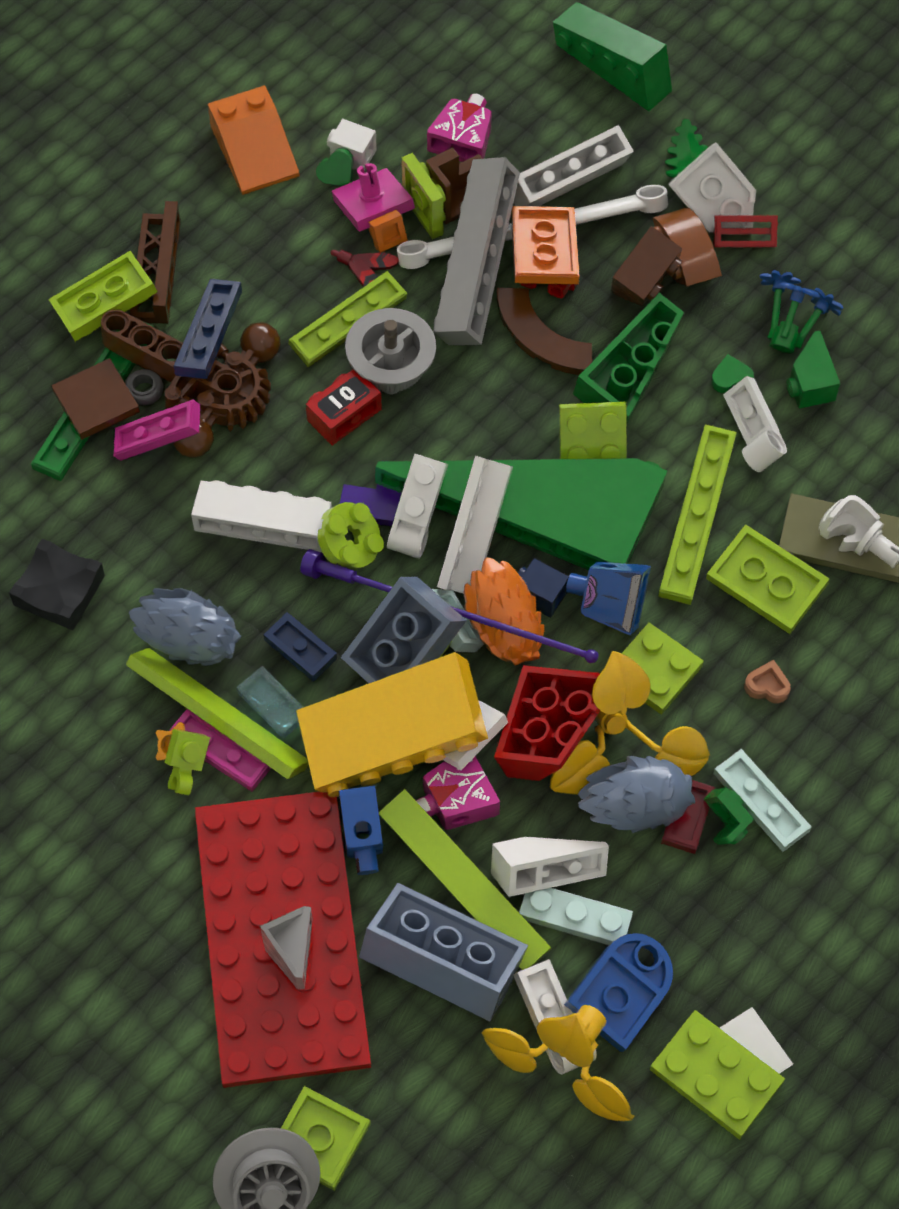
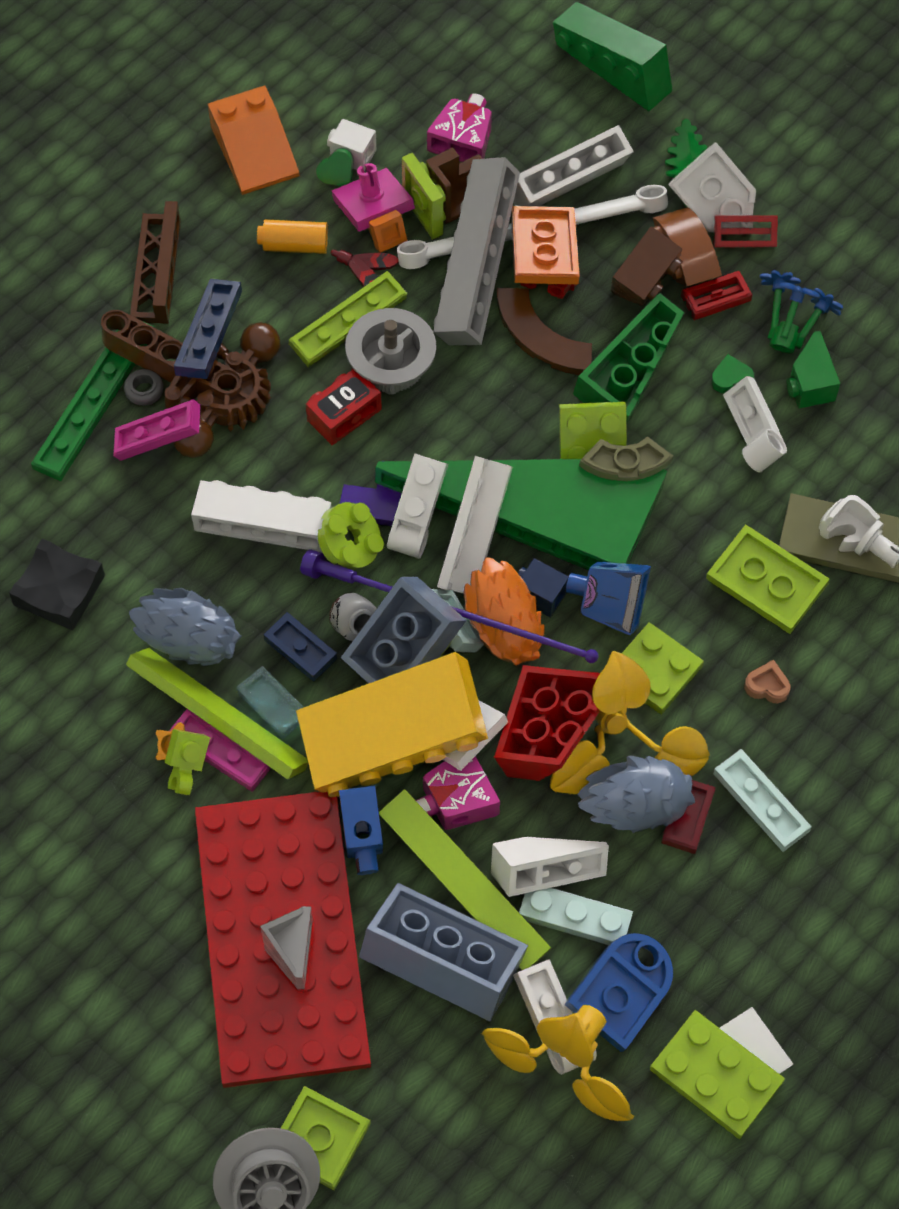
(95, 398): reddish brown tile -> none
(112, 287): lime plate -> none
(293, 236): none -> light orange brick
(350, 614): none -> light grey head
(626, 462): none -> olive tile
(697, 515): lime tile -> none
(719, 299): none -> red tile
(730, 810): green bracket -> none

